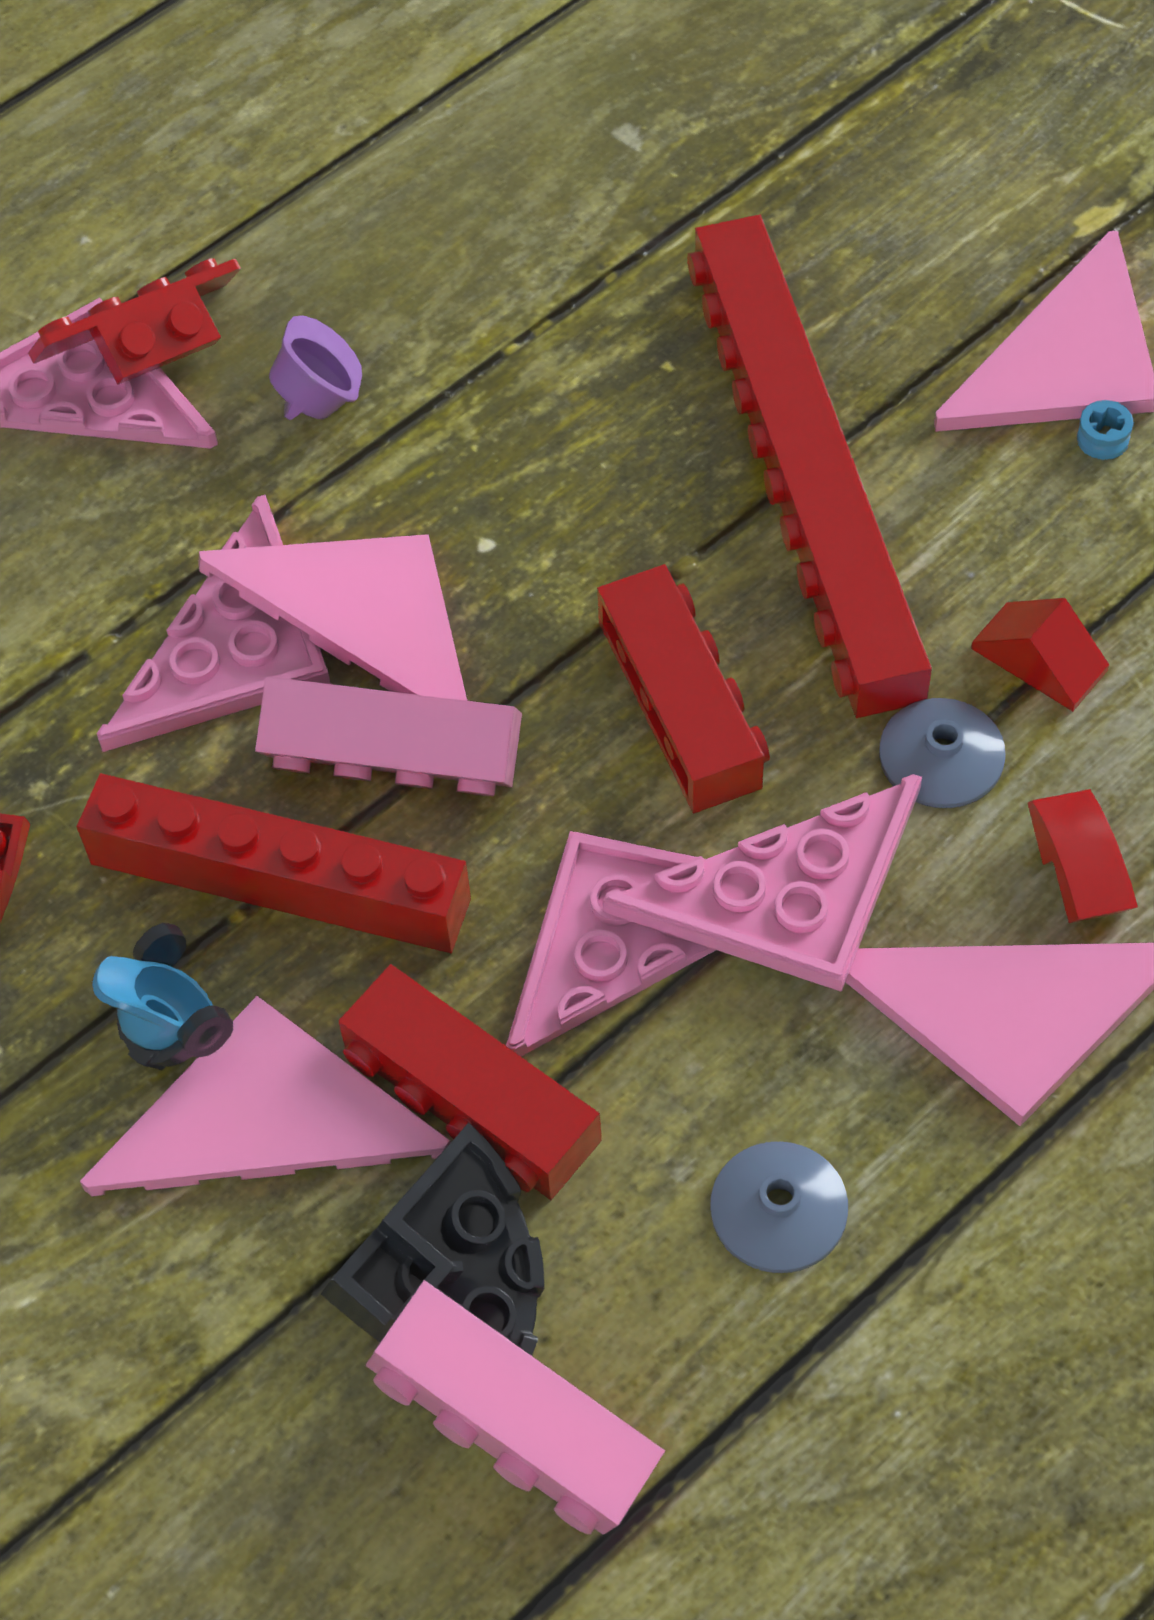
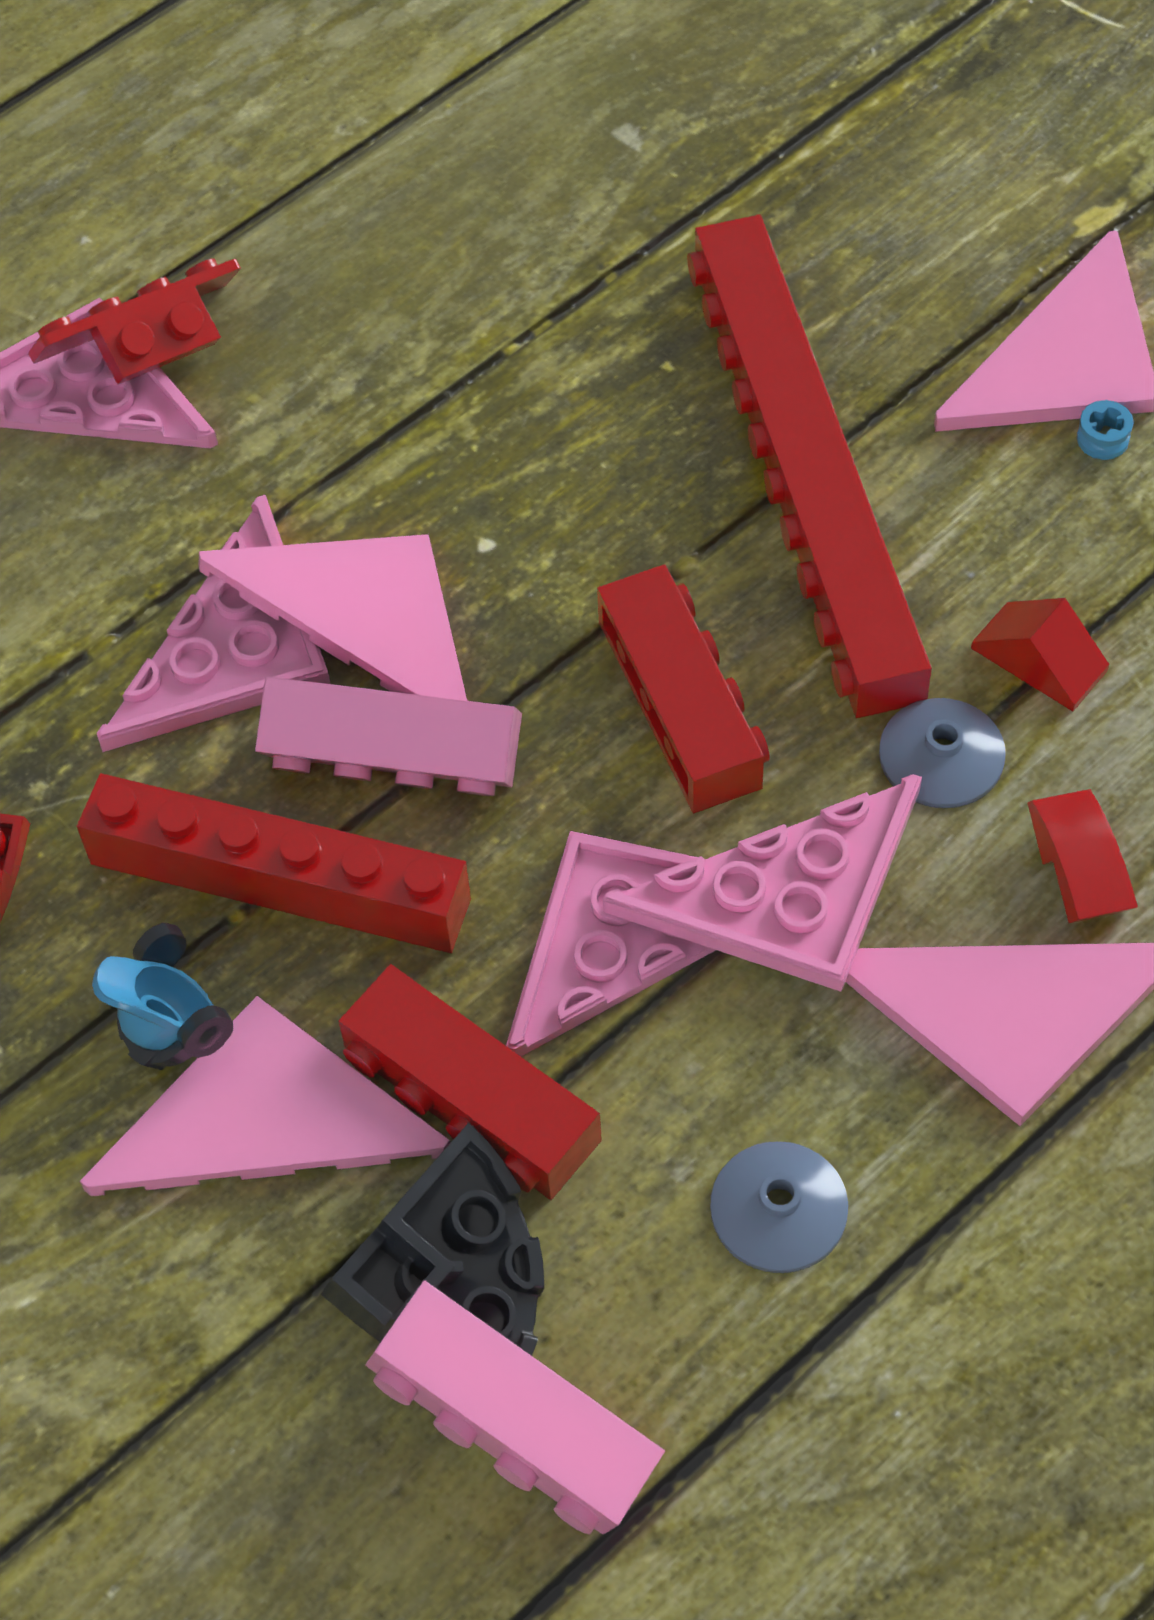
(314, 370): medium lavender piece -> none

